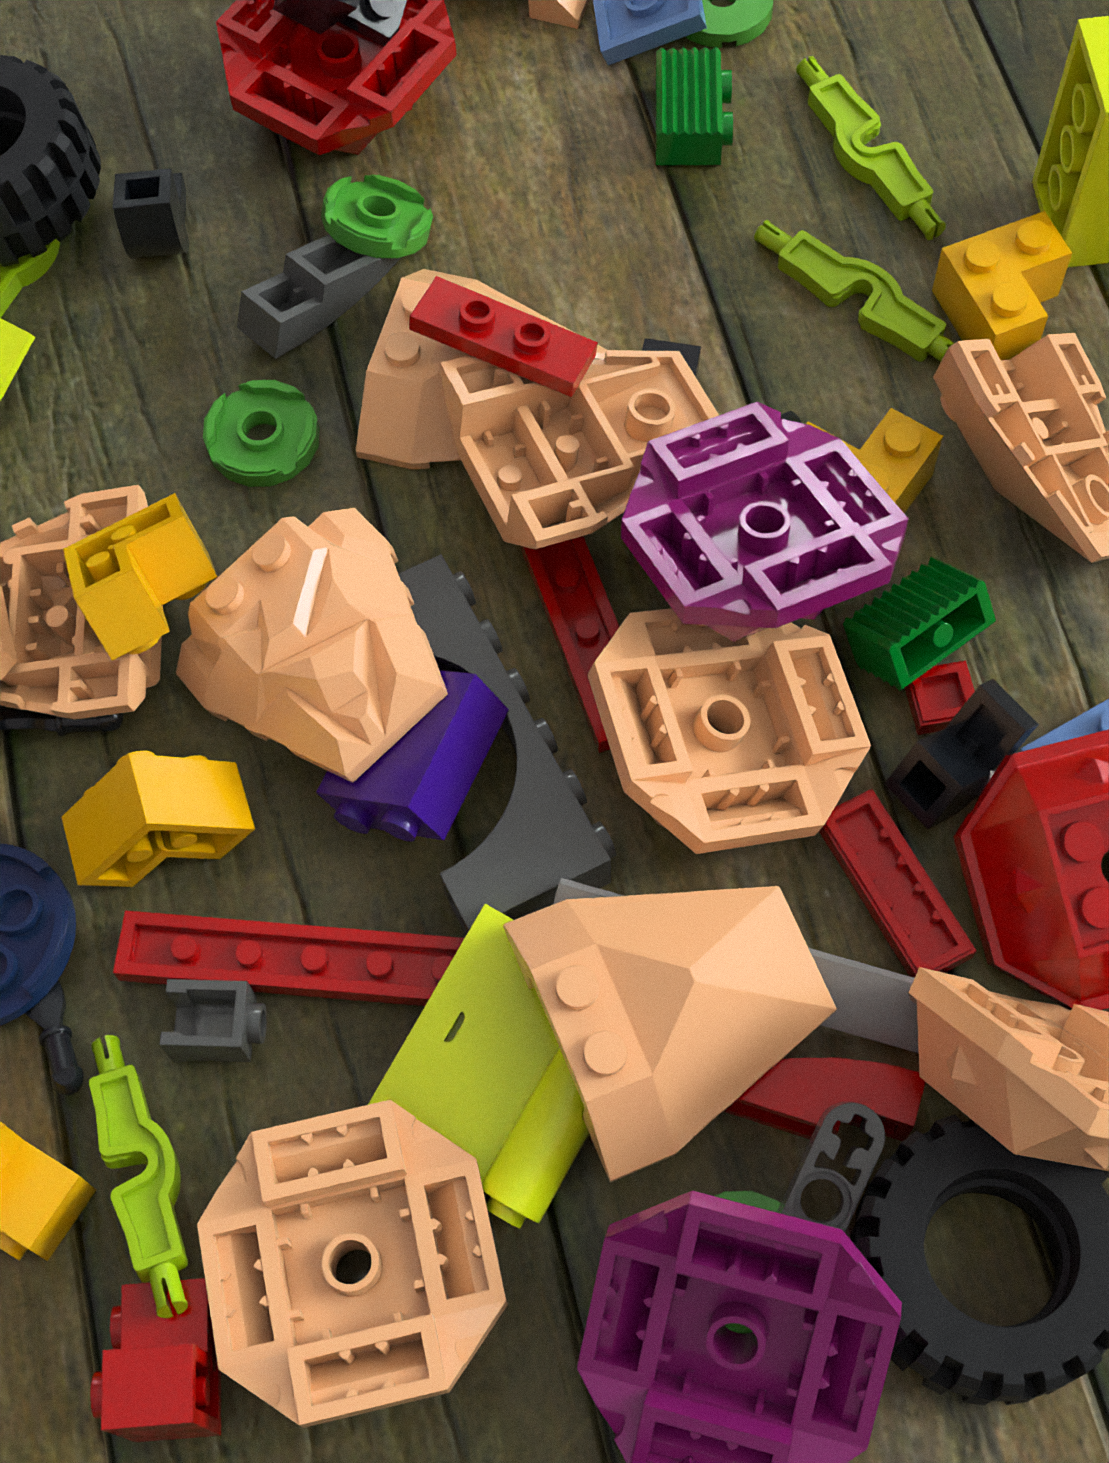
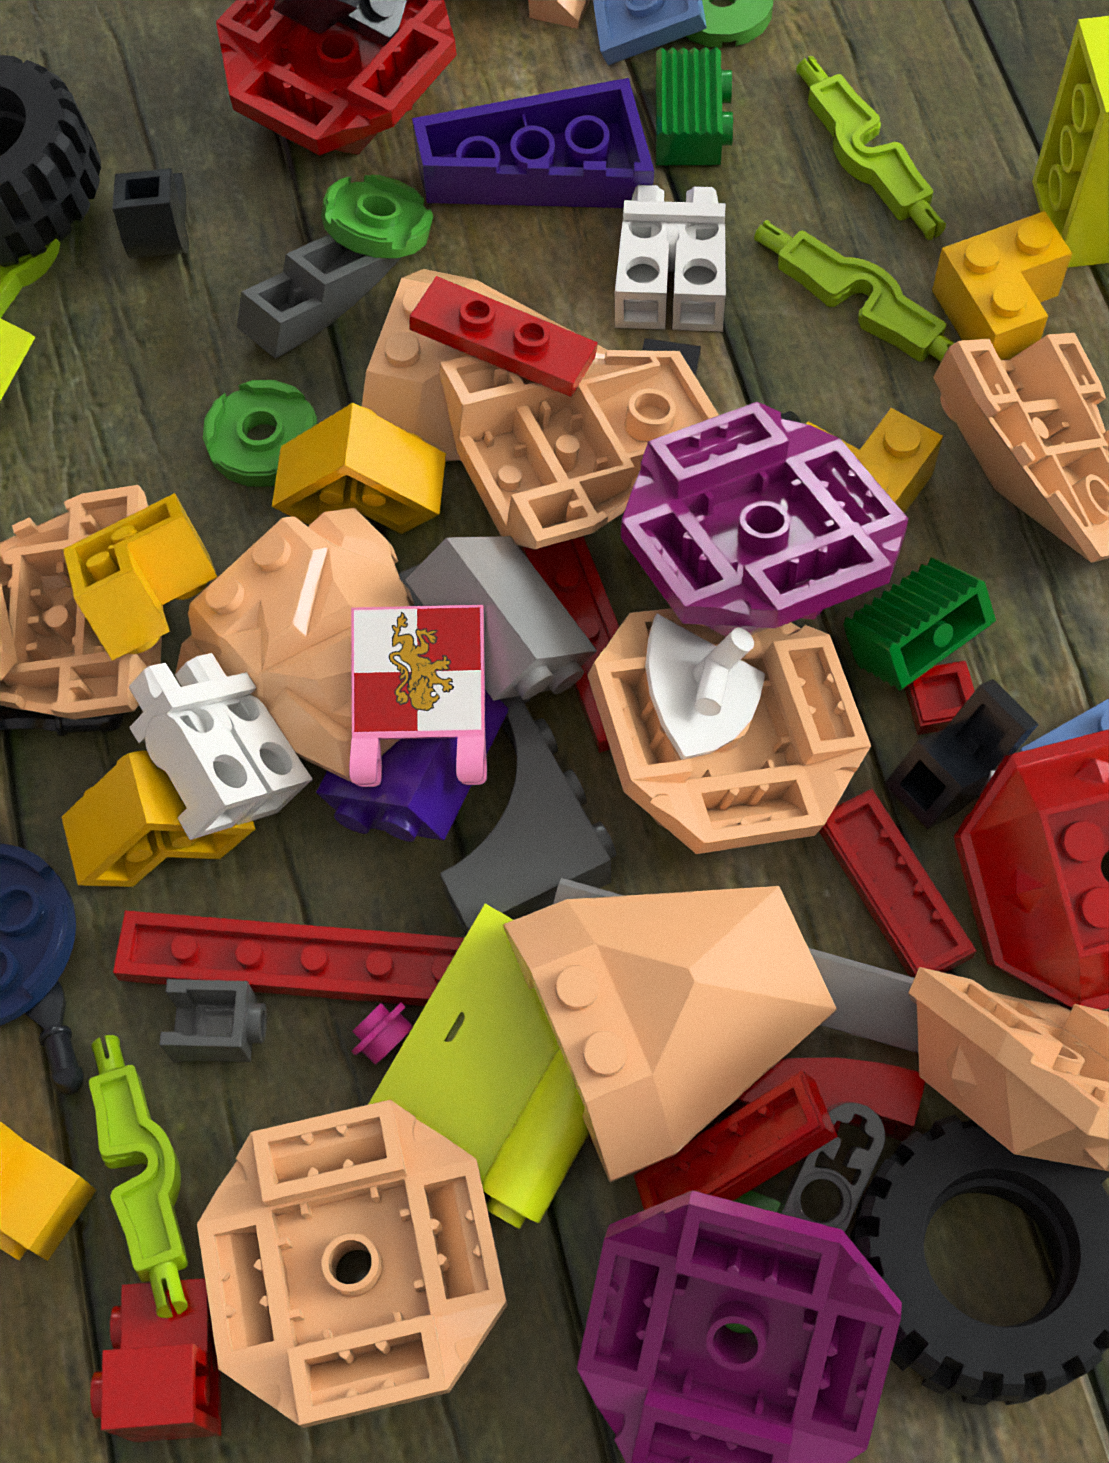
(215, 745): none -> white hips
(360, 465): none -> yellow brick
(381, 1032): none -> dark pink plate
(417, 678): none -> flag
(527, 631): none -> light grey brick
(537, 150): none -> dark purple wedge
(676, 239): none -> white hips
(701, 688): none -> white shield
(744, 1146): none -> red plate

